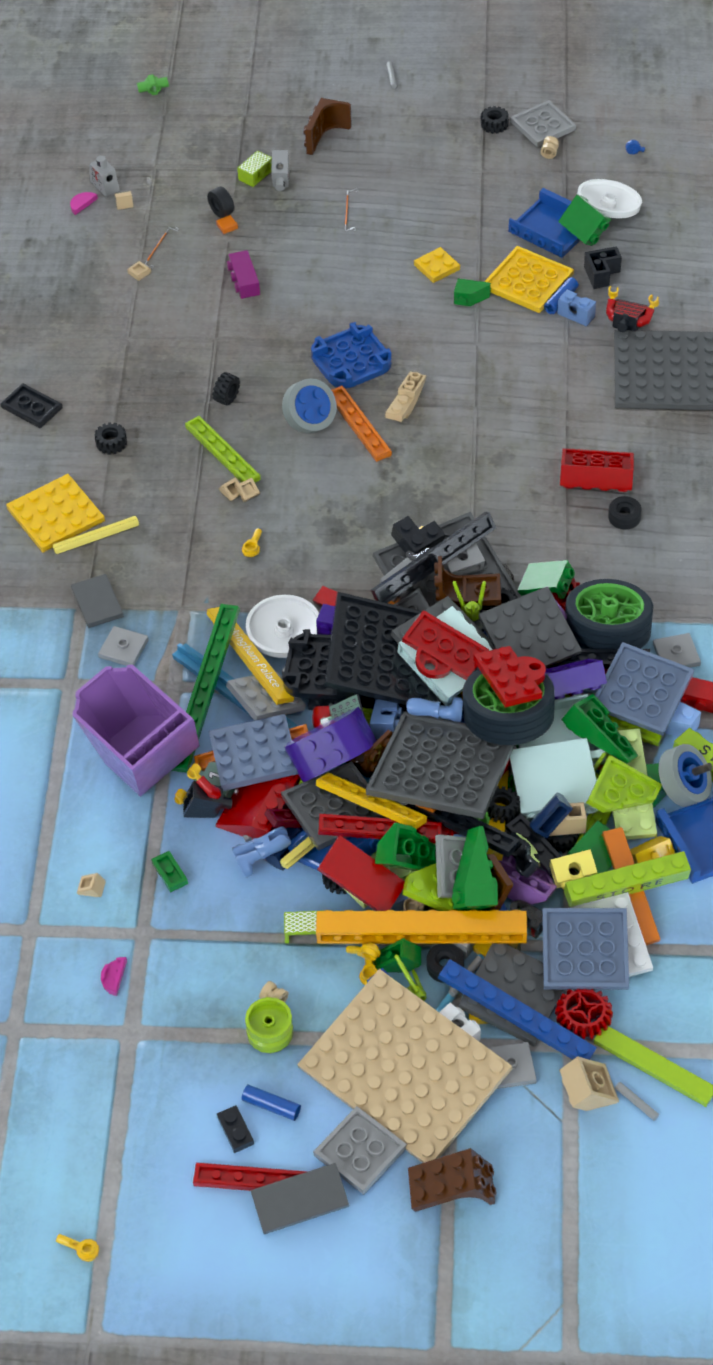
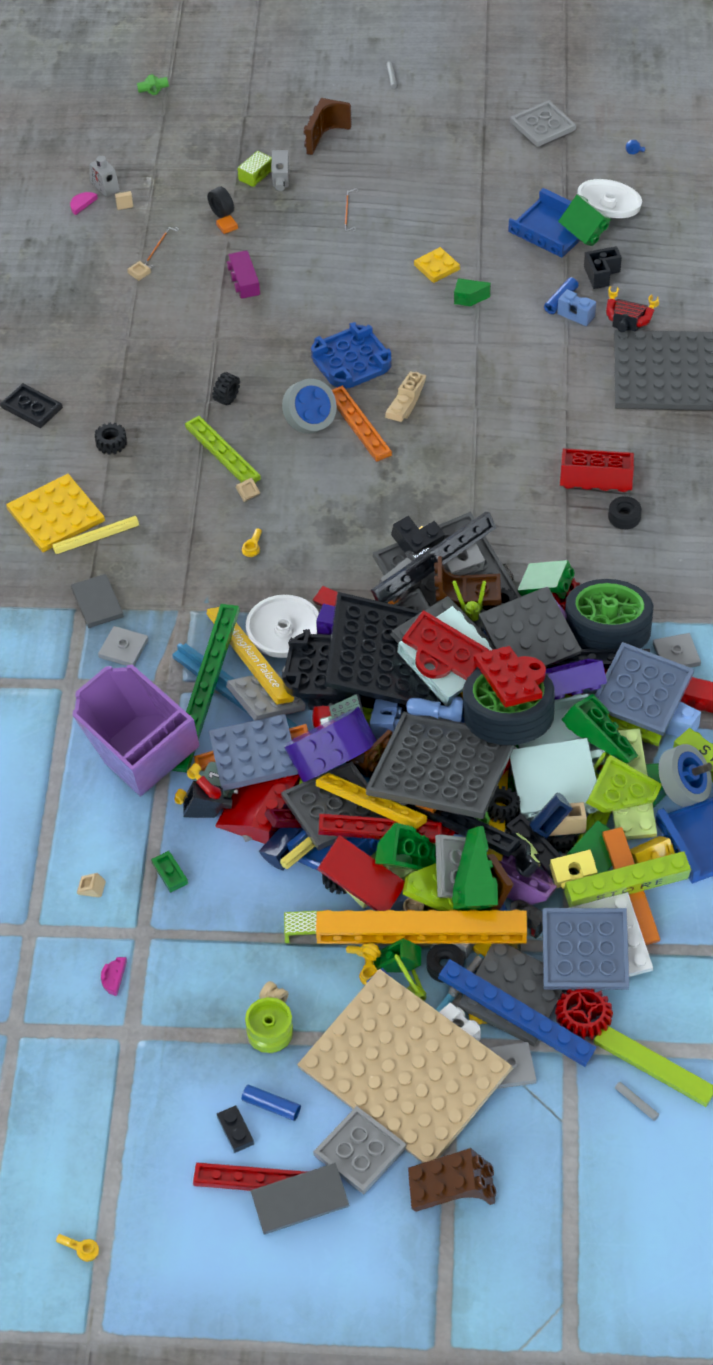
(229, 489): tan slope -> none
(260, 848): medium blue piece -> none
(494, 119): black tyre -> none
(528, 278): yellow plate -> none
(549, 147): tan wheel -> none
(588, 1084): tan slope -> none

